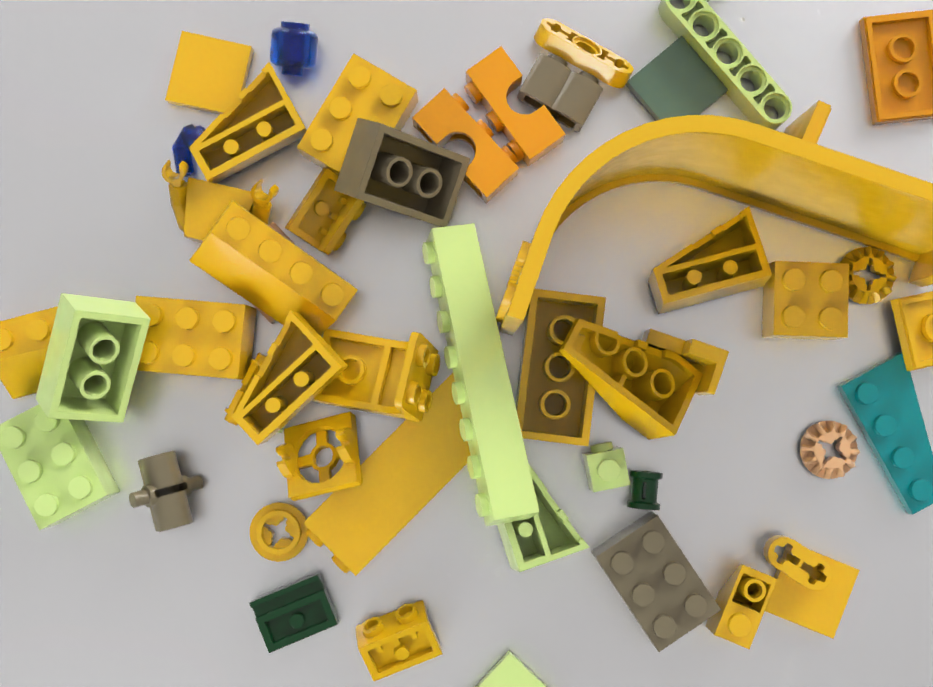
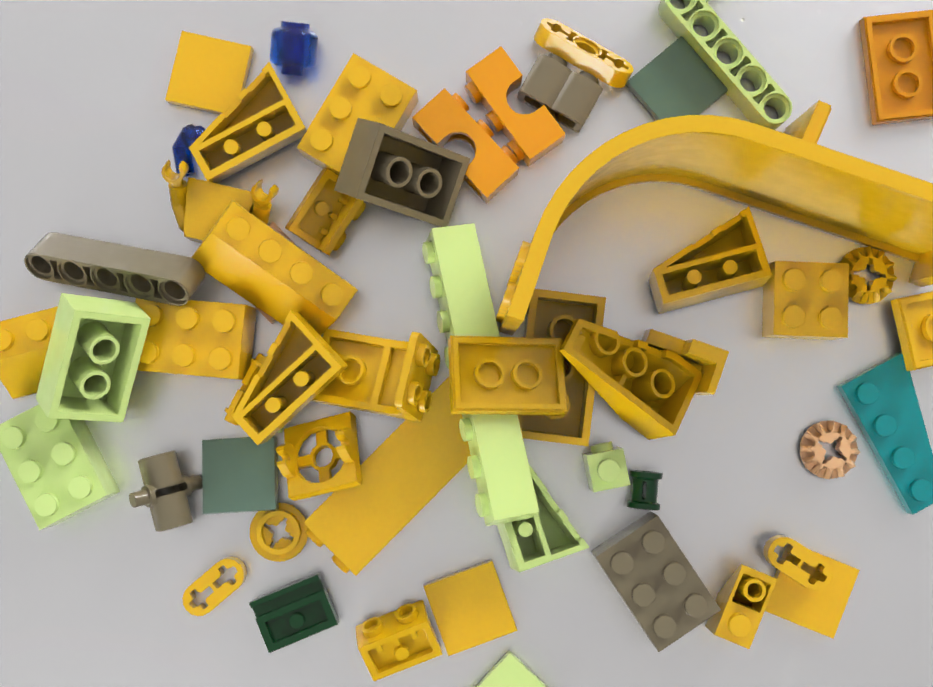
(115, 268): none -> dark tan beam
(220, 592): none -> yellow beam
(239, 475): none -> sand green tile
(470, 607): none -> yellow tile
(506, 375): none -> yellow tile

